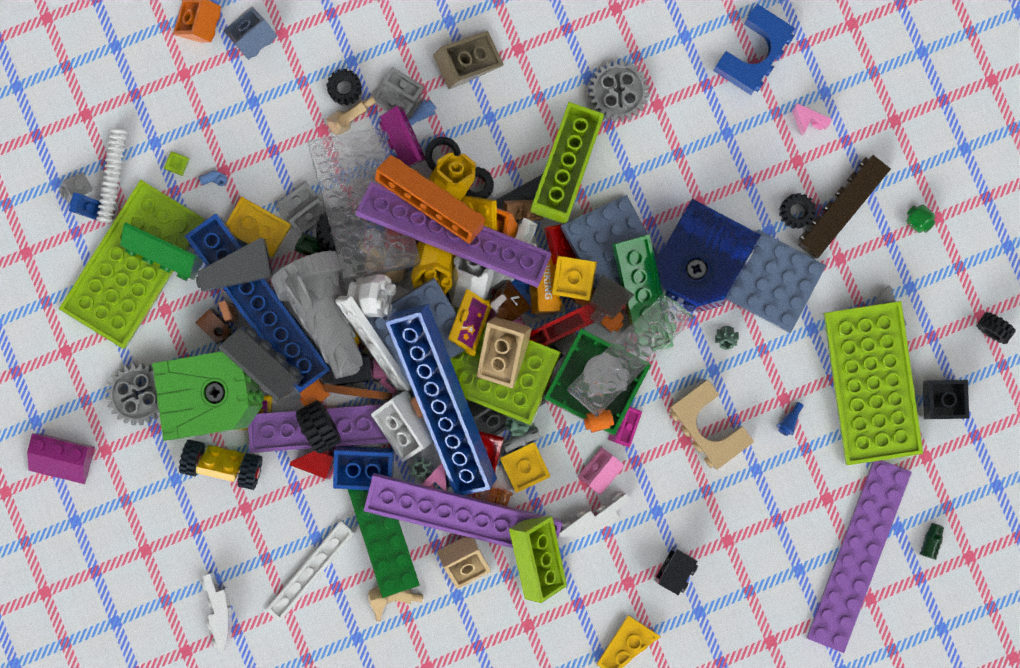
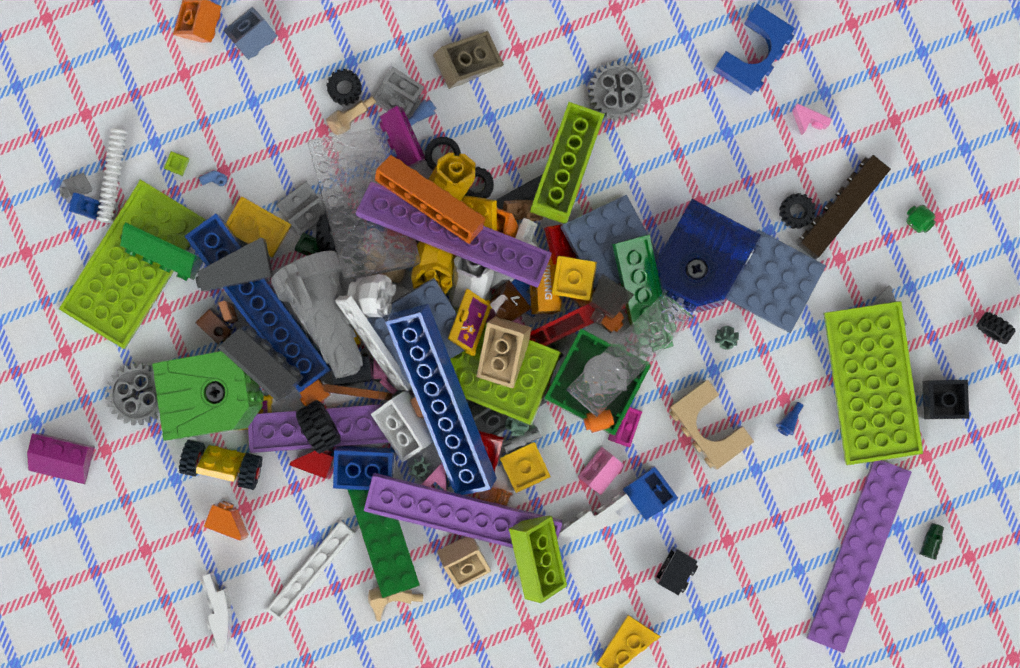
(226, 520): none -> orange slope
(650, 493): none -> blue slope

